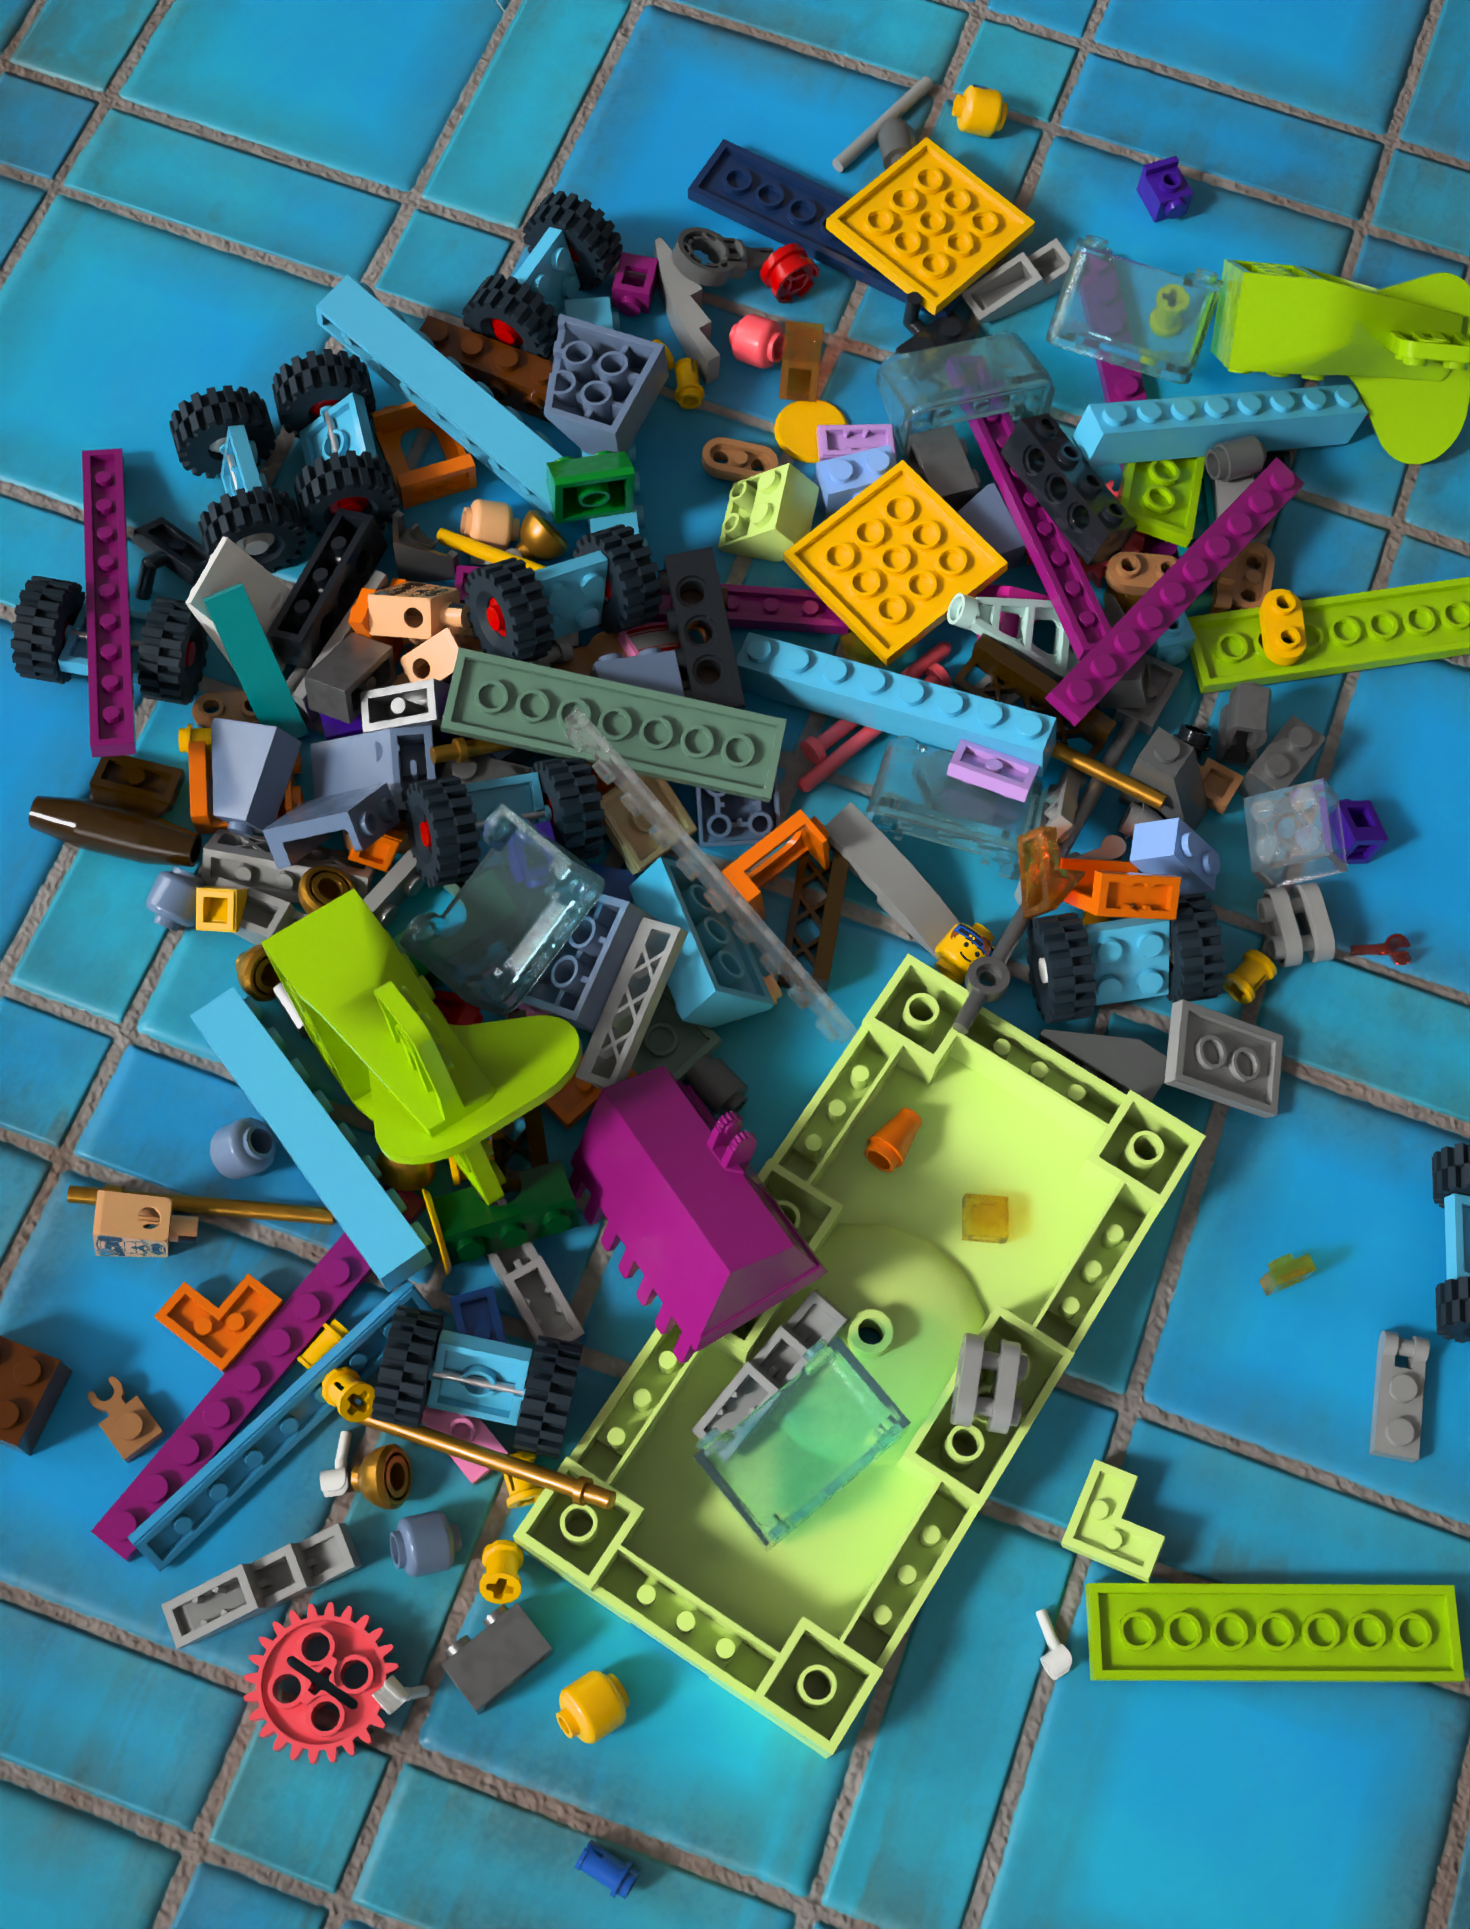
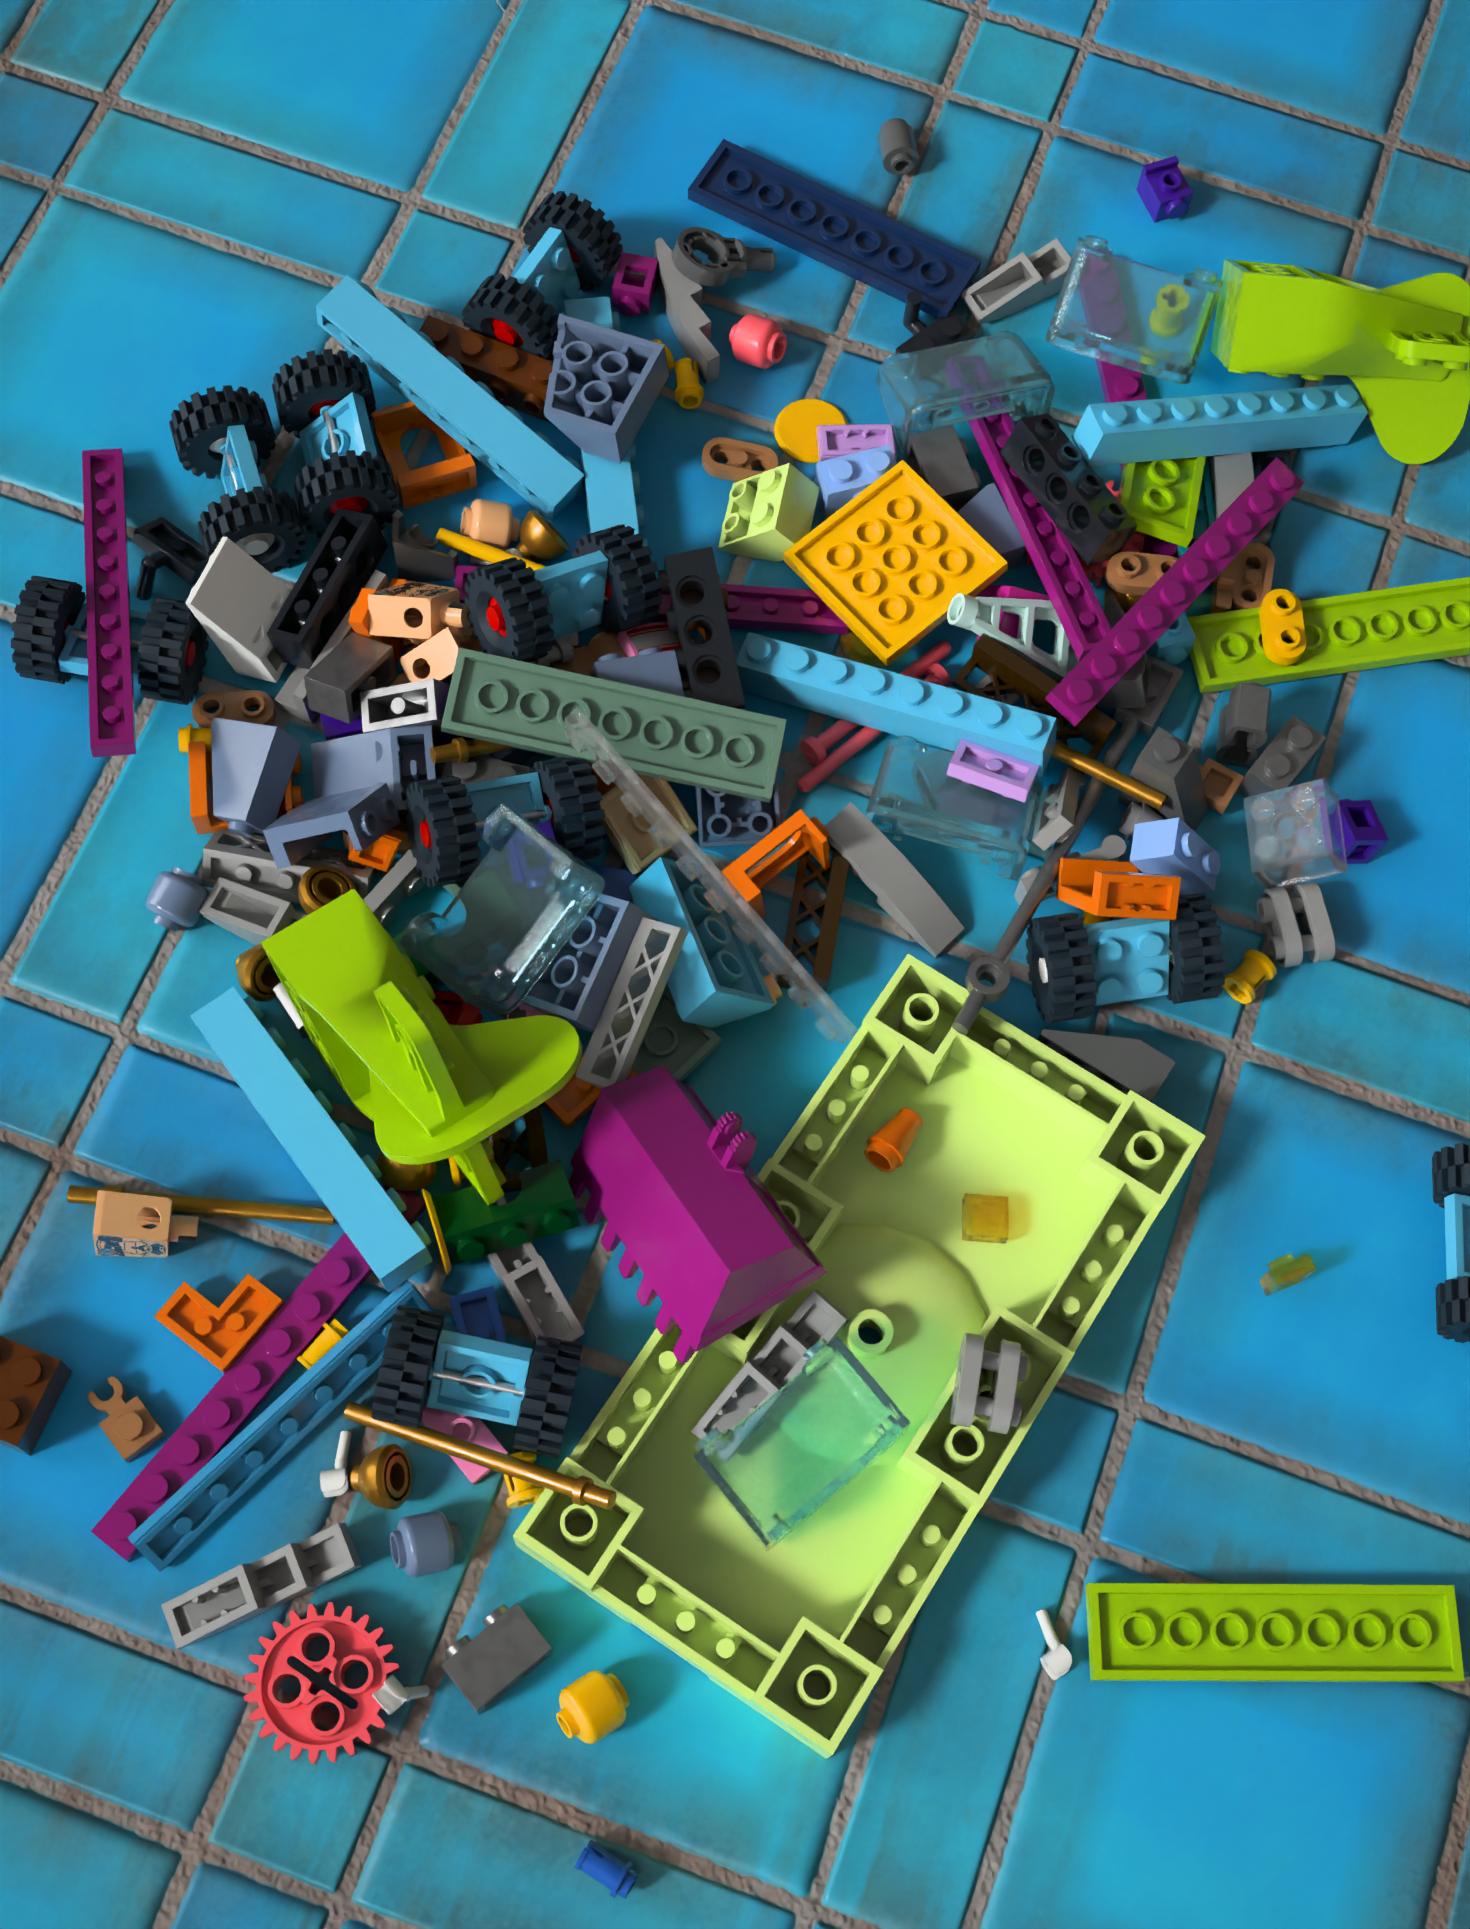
(123, 814): dark brown plate -> none
(220, 908): yellow slope -> none
(243, 1148): sand blue head -> none
(254, 660): teal tile -> none
(345, 1399): yellow bush -> none
(501, 1580): yellow bush -> none
(591, 486): green slope -> none
(717, 1085): dark grey brick -> none
(789, 272): red wheel -> none
(801, 361): clear orange slope -> none
(870, 135): light grey bar -> none
(930, 225): yellow plate -> none
(961, 948): yellow head -> none
(980, 111): yellow head -> none
(1041, 880): clear orange slope -> none
(1099, 1526): yellowish green plate -> none
(1195, 737): black plate -> none
(1224, 1059): light grey plate -> none
(1235, 458): dark grey brick -> none
(1388, 948): clear red hand -> none
(1398, 1397): light grey plate -> none

